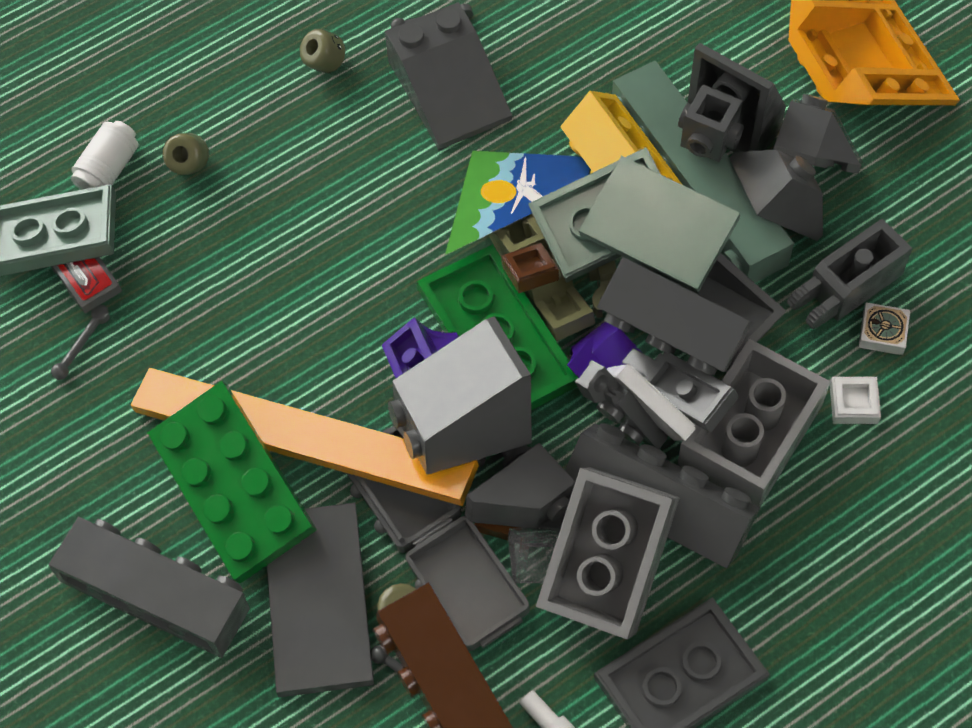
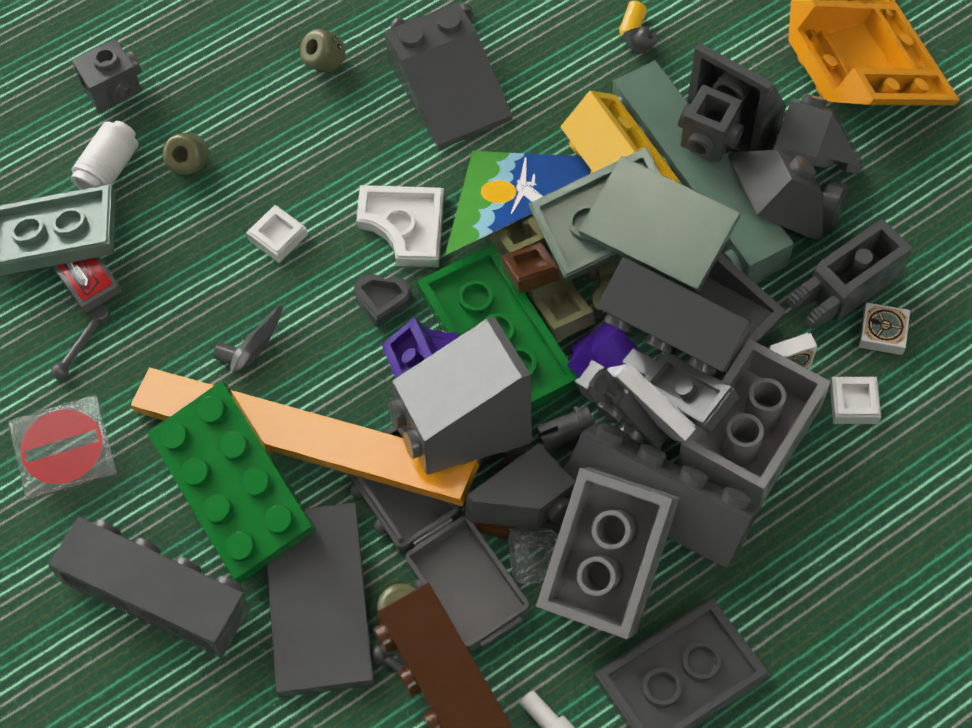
(61, 447): none -> piece
(108, 74): none -> dark grey brick
(252, 345): none -> dark grey bar
(277, 233): none -> white tile
(381, 297): none -> dark grey tile
(405, 218): none -> white tile
(565, 428): none -> dark grey pin
(632, 31): none -> arm
(797, 349): none -> white tile
(833, 202): none -> dark grey tile

